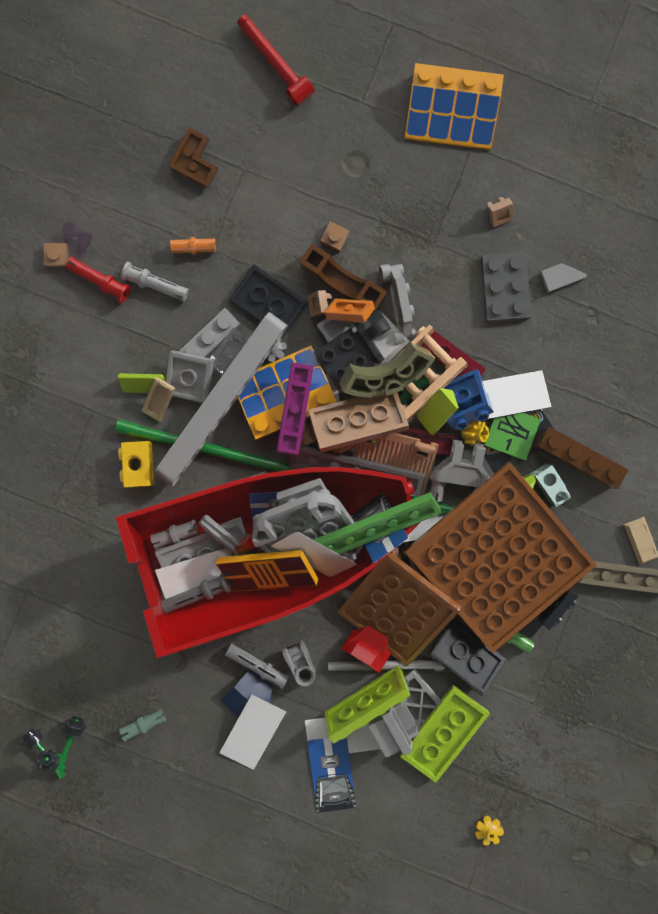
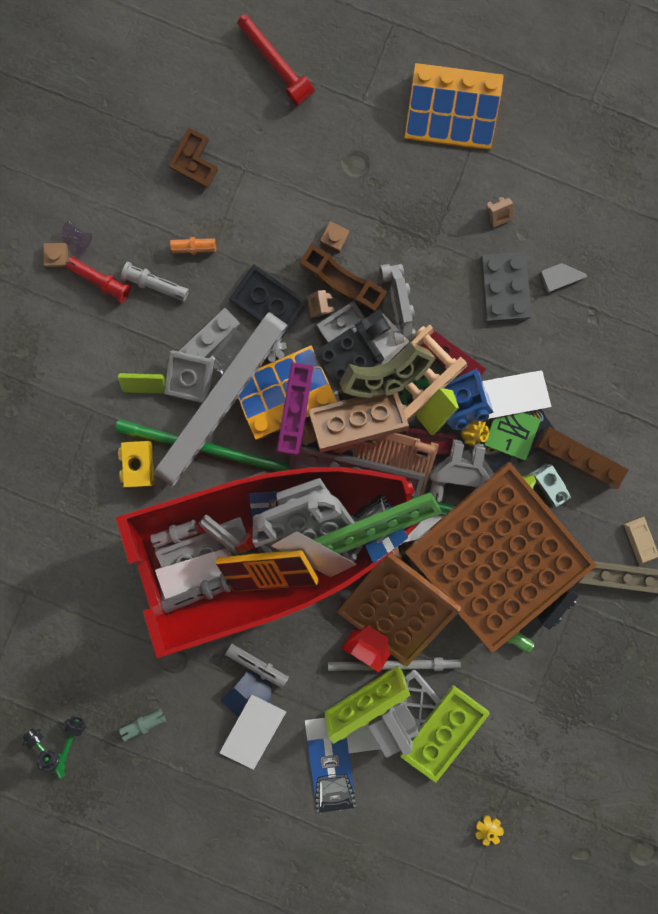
(158, 399): tan tile -> none
(299, 662): light grey piece -> none
(349, 310): orange plate -> none
(467, 657): black tile -> none

